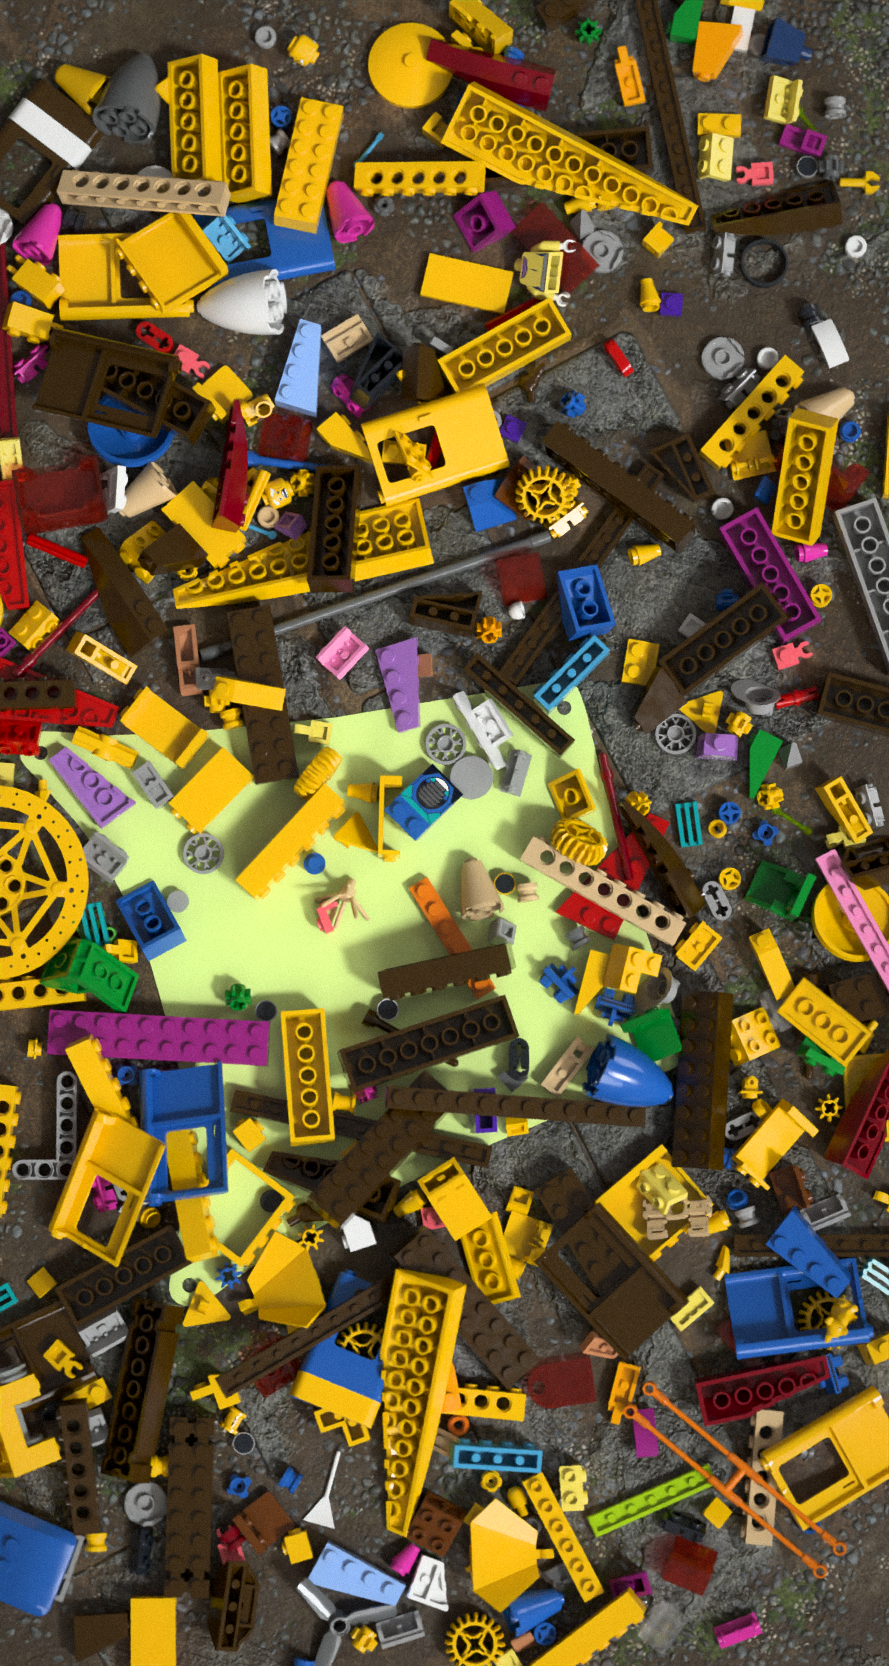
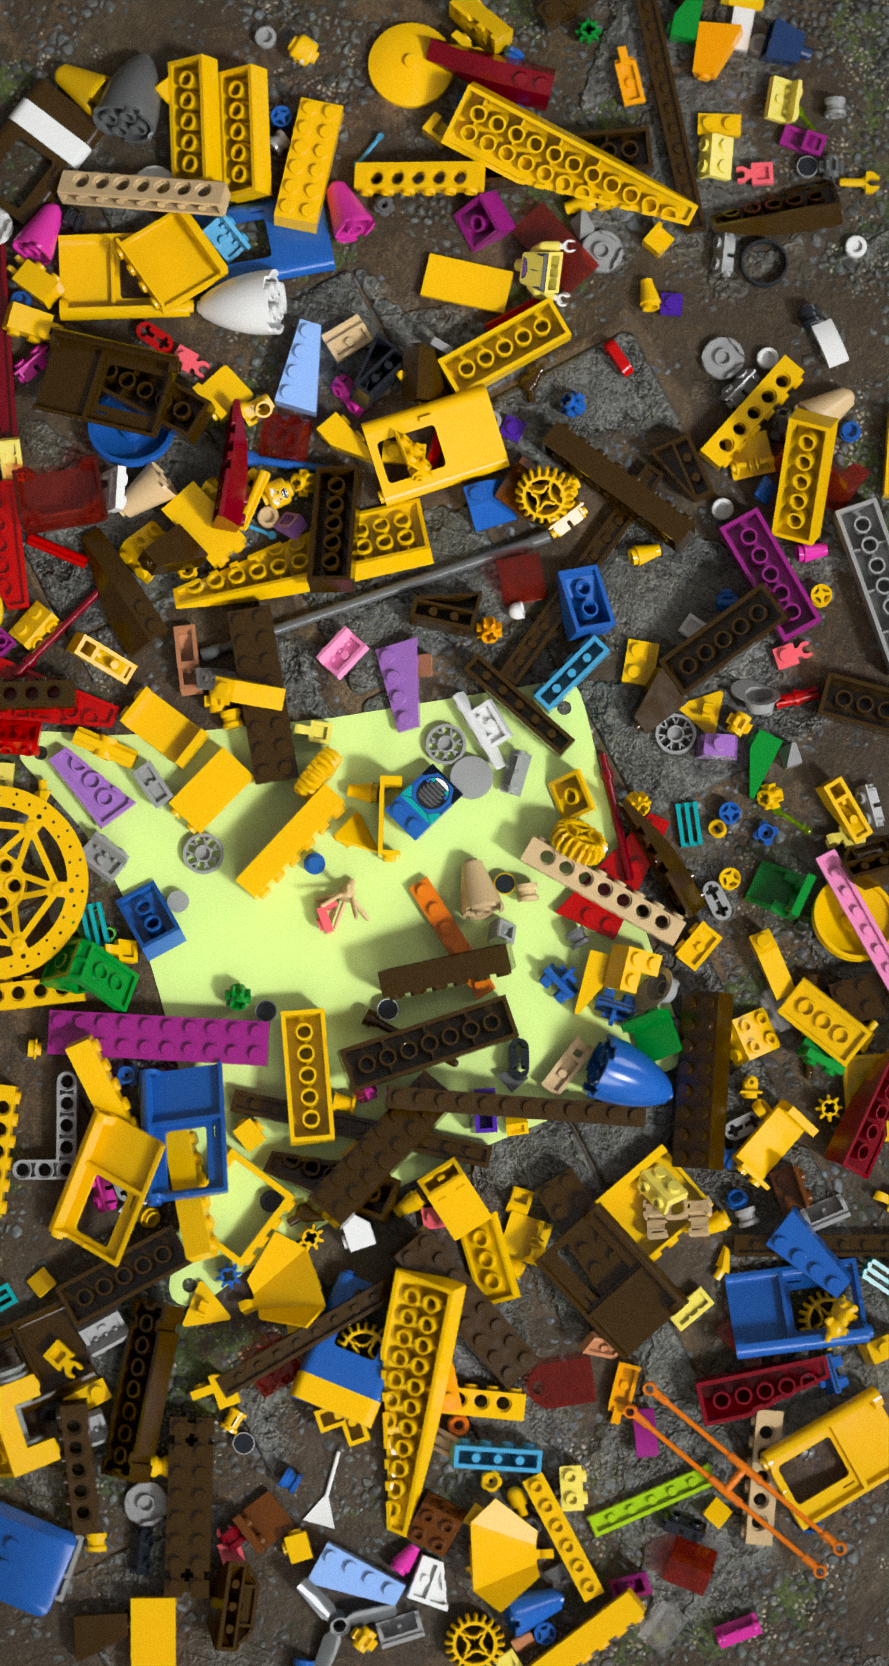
(233, 1489): blue plate -> none

